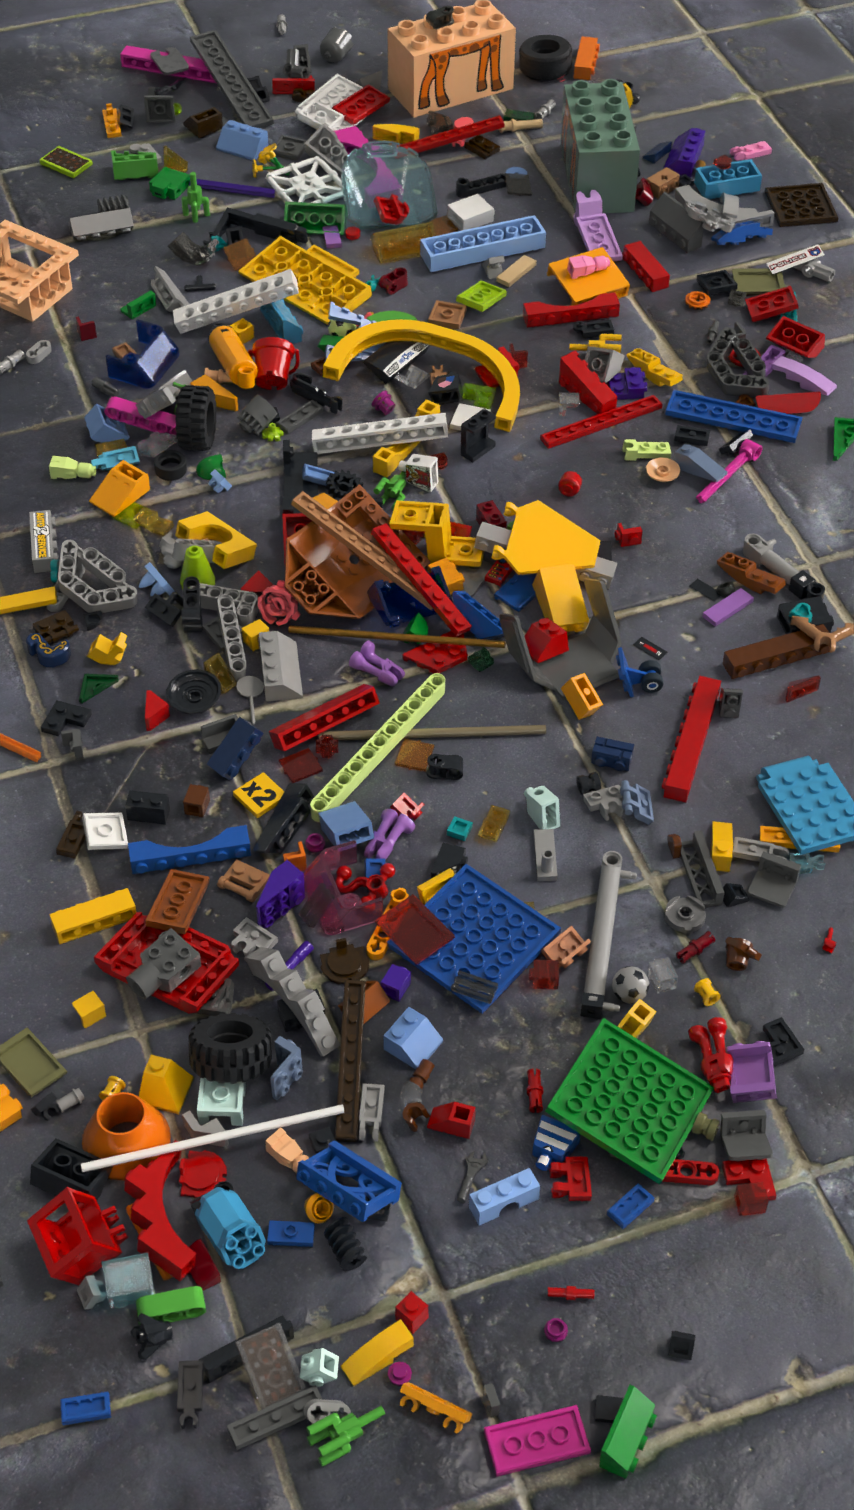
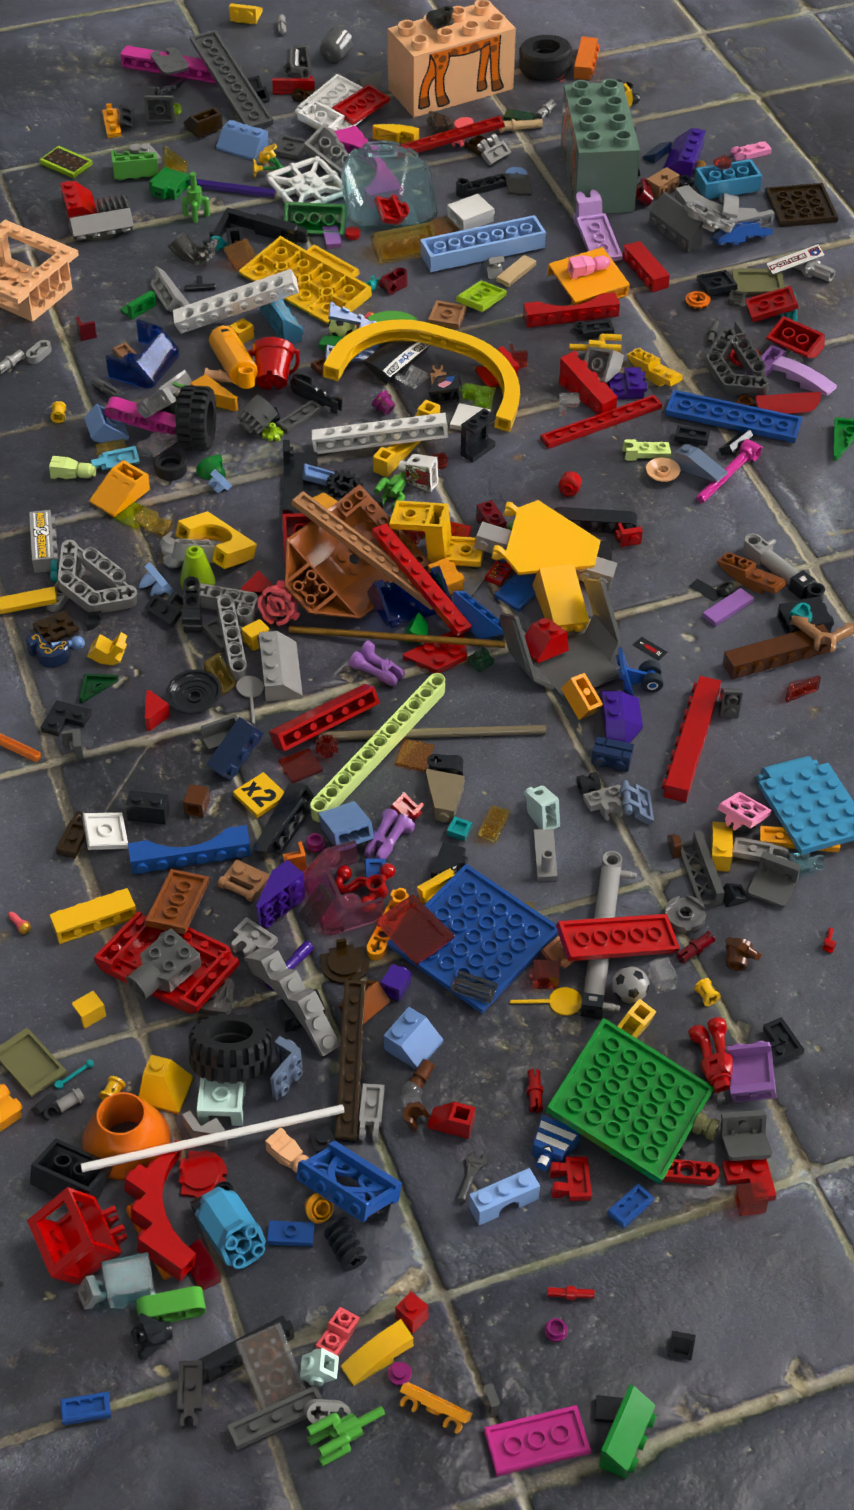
(22, 926): none -> piece
(58, 413): none -> yellow bush
(60, 1084): none -> teal hinge
(76, 642): none -> medium blue bar
(77, 199): none -> red slope
(244, 13): none -> yellow bracket
(338, 1332): none -> coral slope
(444, 794): none -> dark tan slope
(495, 153): none -> light grey plate
(562, 1001): none -> yellow piece
(598, 519): none -> black beam
(617, 937): none -> red plate
(620, 715): none -> dark purple wedge
(743, 812): none -> bright pink piece

